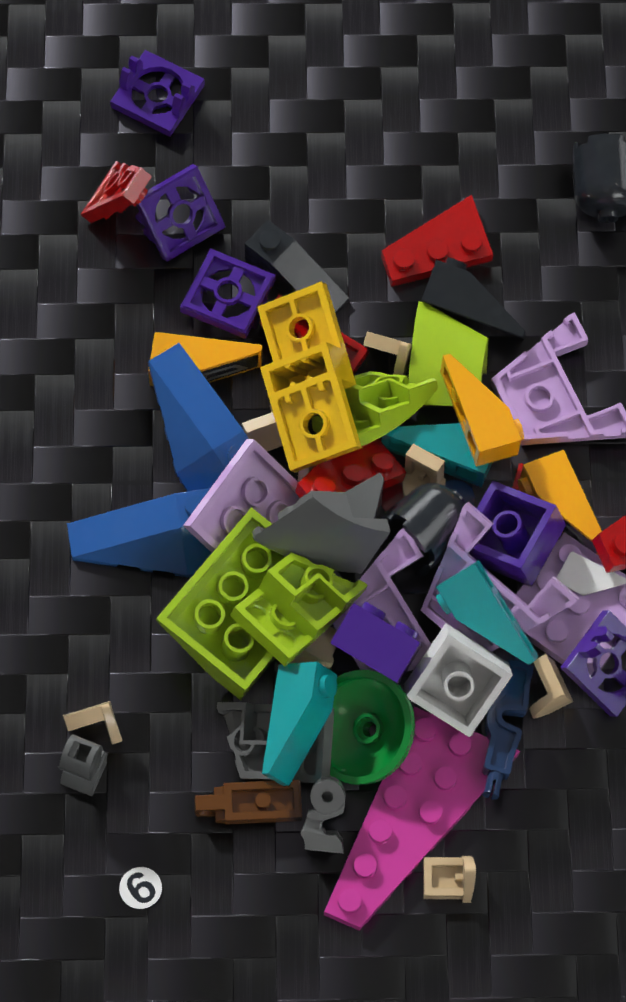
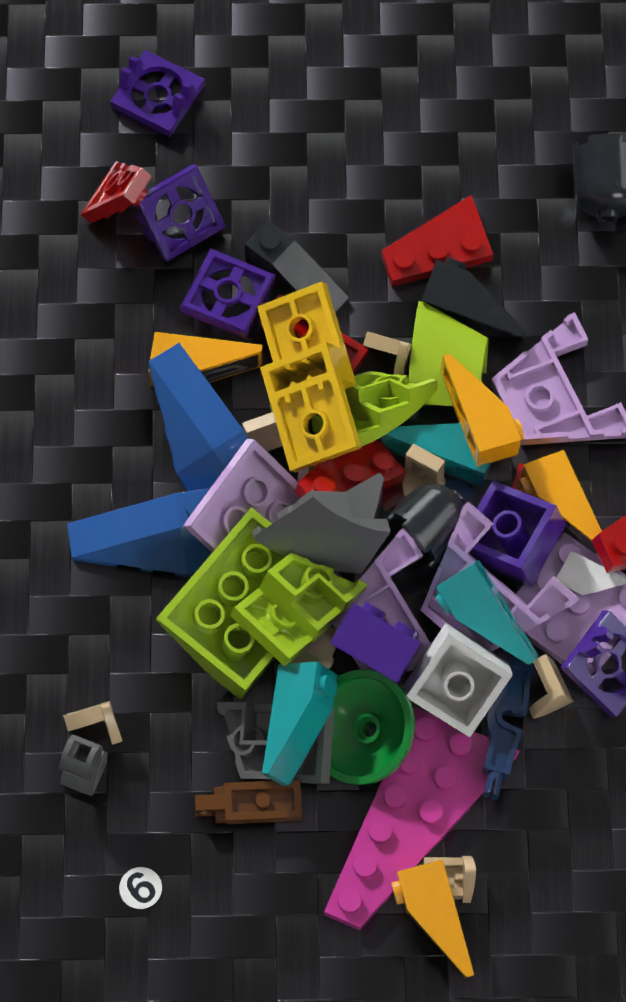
(328, 802): dark grey leg -> none
(432, 907): none -> light orange slope

